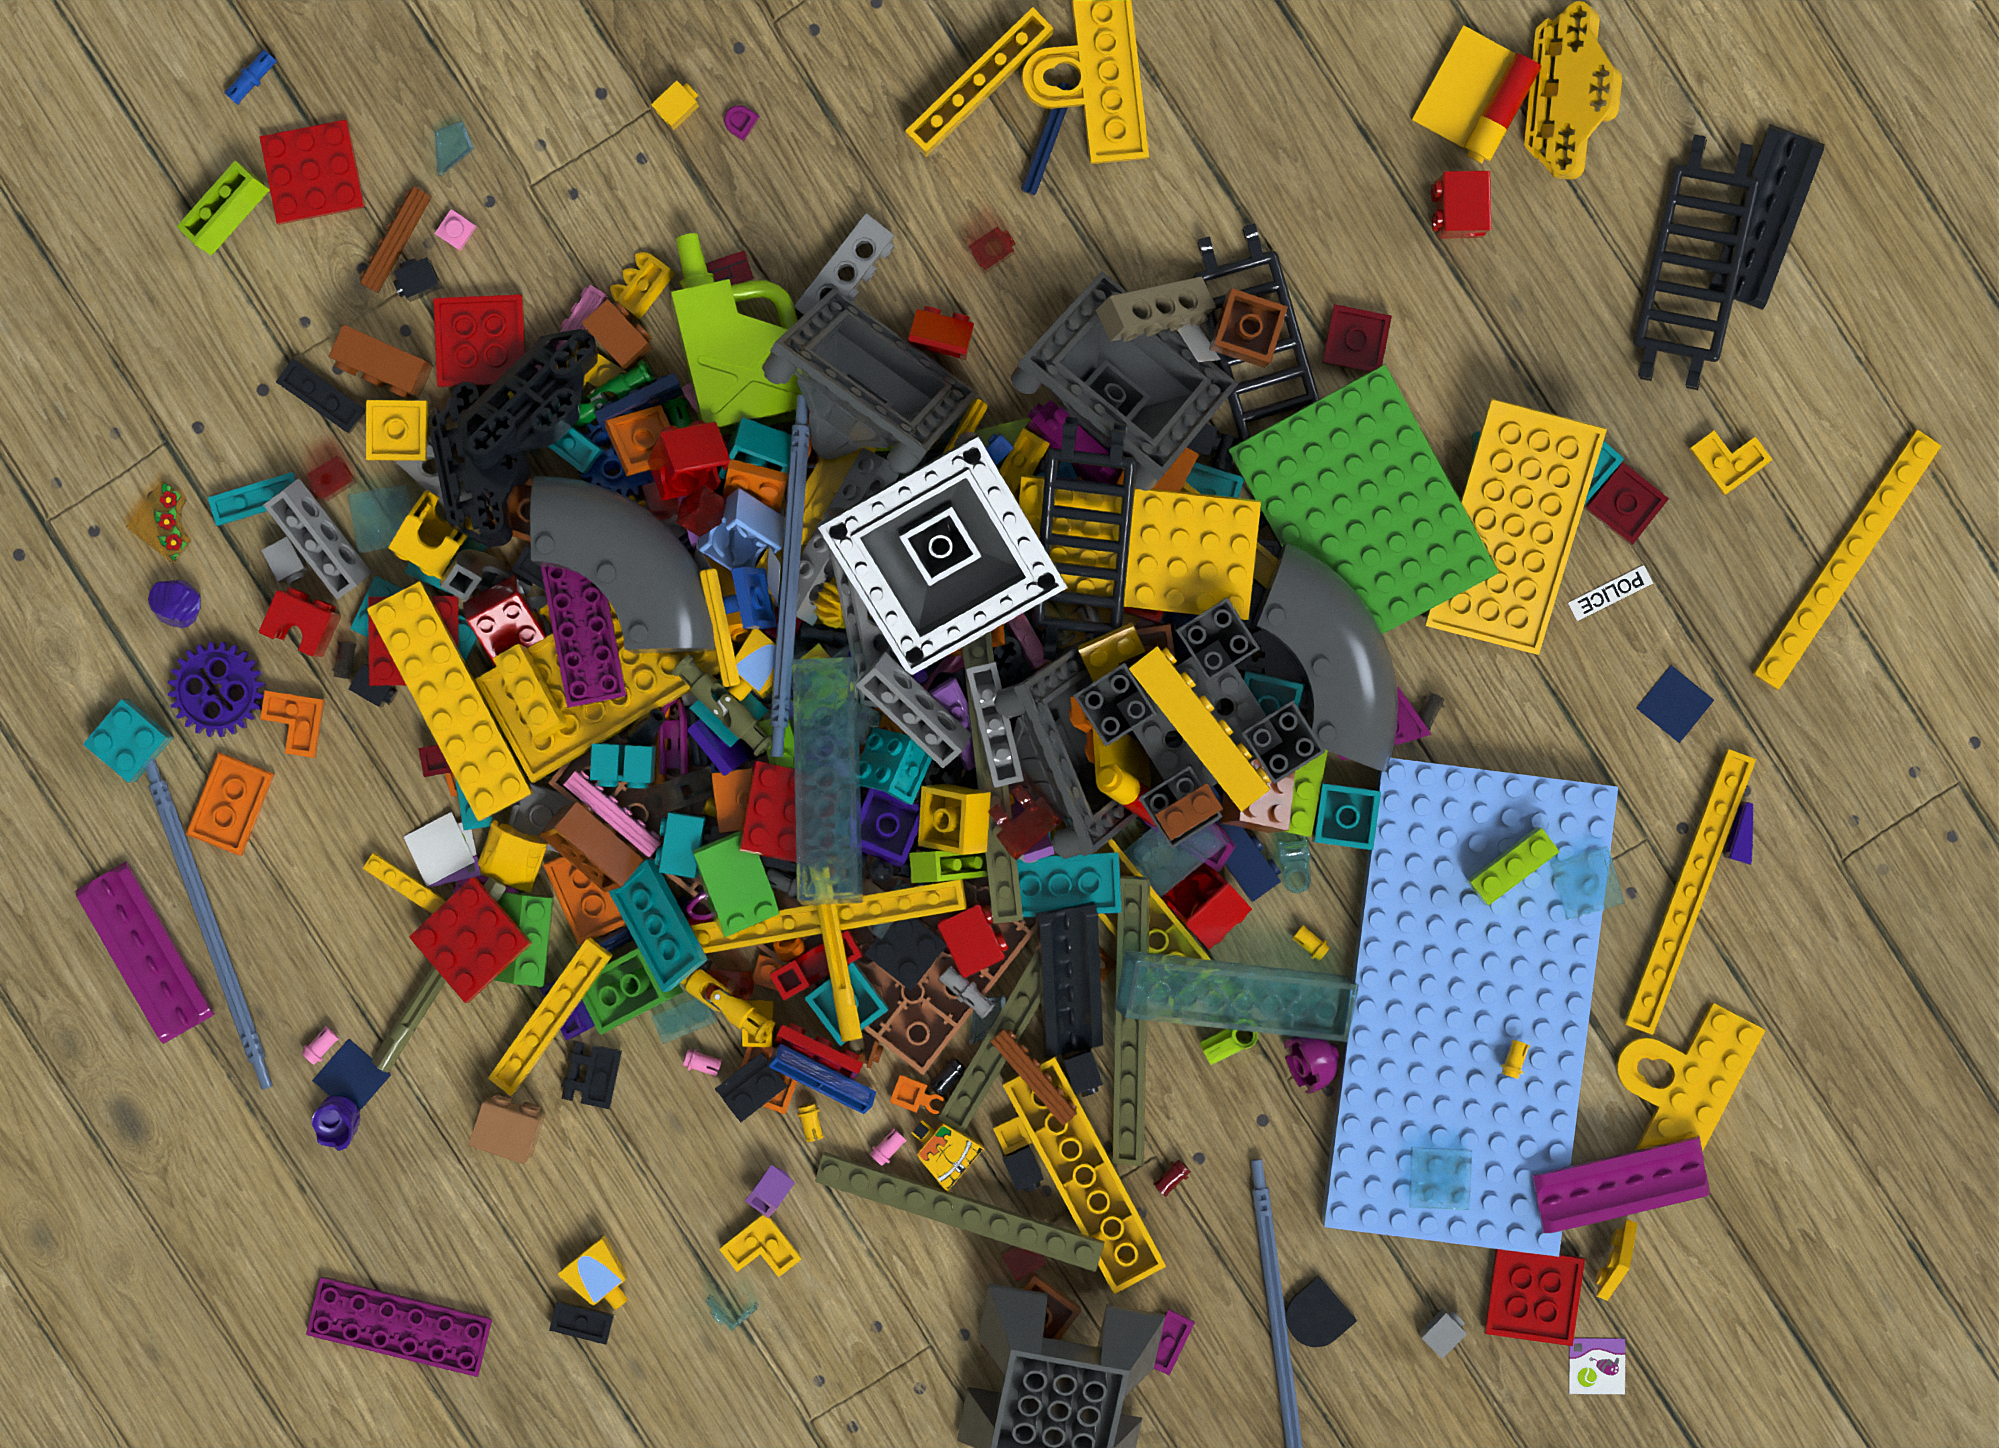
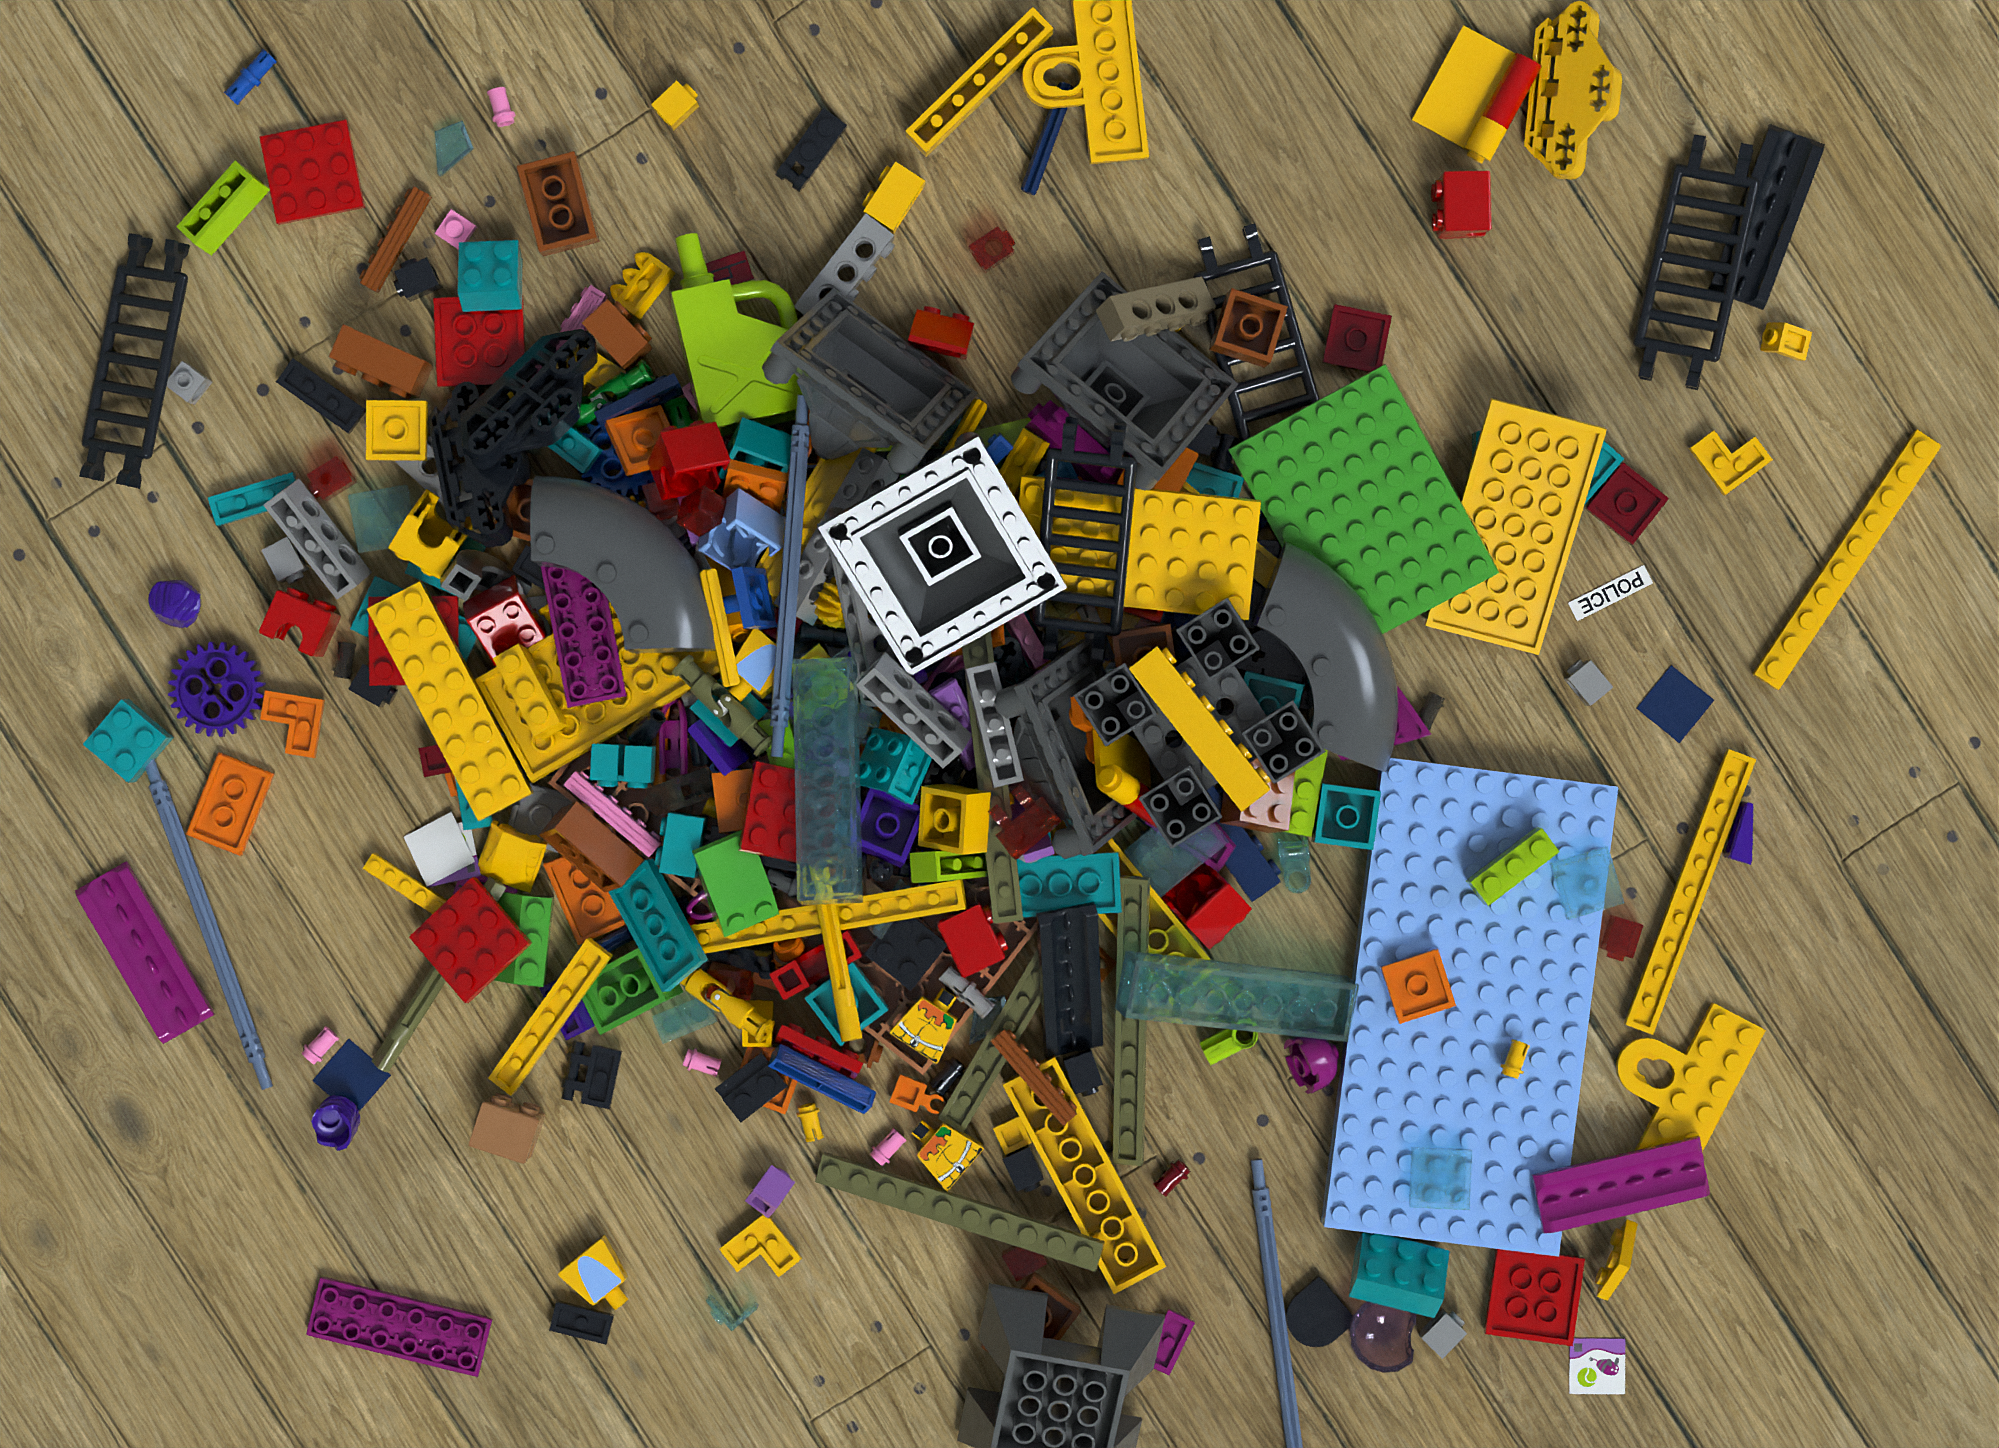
(139, 247): none -> black bar
(160, 522): clear yellow tile -> none
(188, 383): none -> light grey brick
(490, 275): none -> teal brick
(502, 112): none -> bright pink pin
(558, 203): none -> dark orange brick
(740, 121): magenta tile -> none
(752, 958): none -> black plate
(773, 574): white sticker -> none
(812, 149): none -> black plate
(894, 196): none -> yellow brick
(927, 1025): none -> yellow torso
(1109, 650): yellow plate -> none
(1189, 811): dark orange plate -> none
(1197, 343): white sticker -> none
(1311, 943): yellow pin -> none
(1382, 1337): none -> cylinder
(1399, 1273): none -> teal brick
(1418, 986): none -> orange plate
(1587, 682): none -> light grey brick
(1621, 938): none -> clear red brick
(1786, 340): none -> yellow bracket

